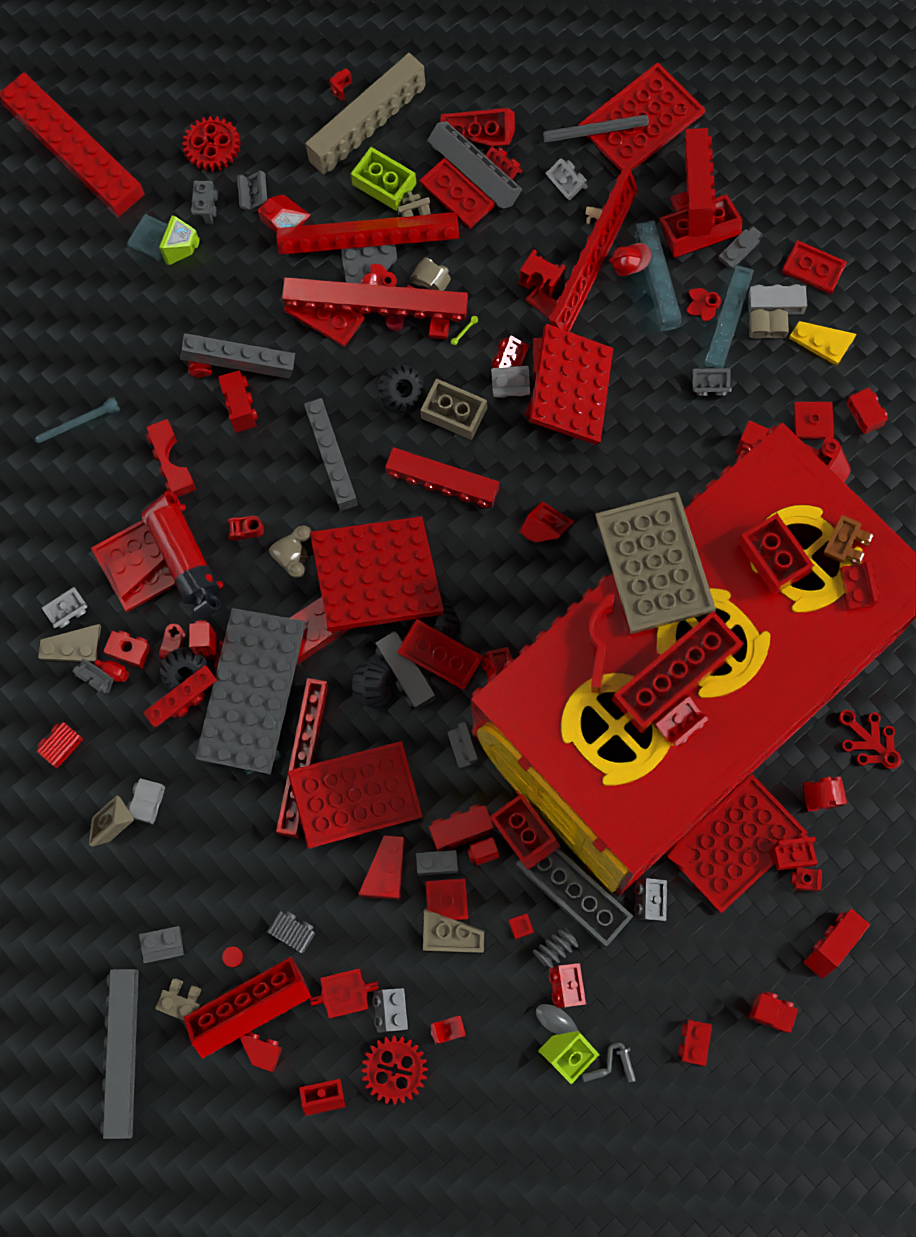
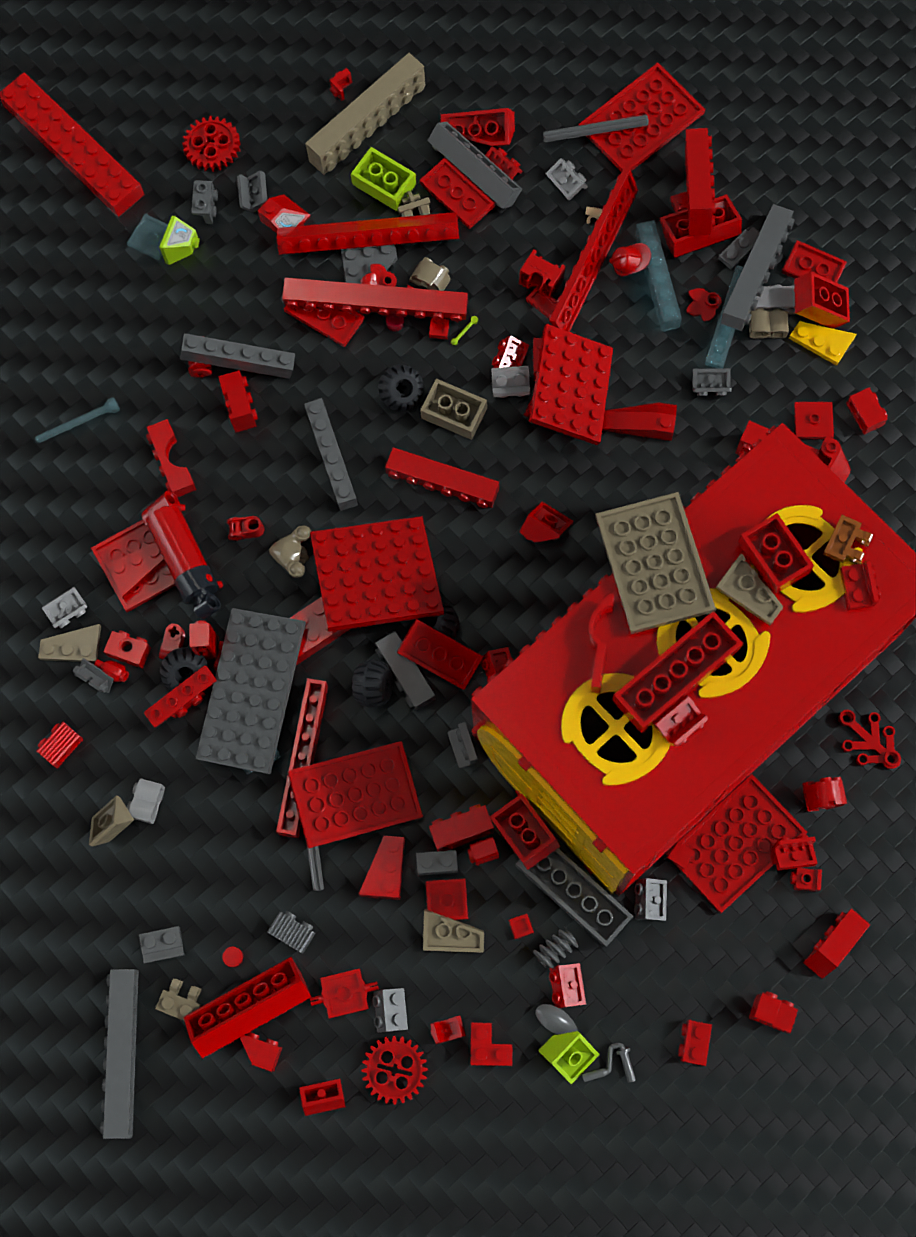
(315, 868): none -> dark grey axle
(485, 1052): none -> red brick
(646, 420): none -> red wedge
(748, 591): none -> dark tan wing
(757, 268): none -> dark grey brick
(821, 300): none -> red brick

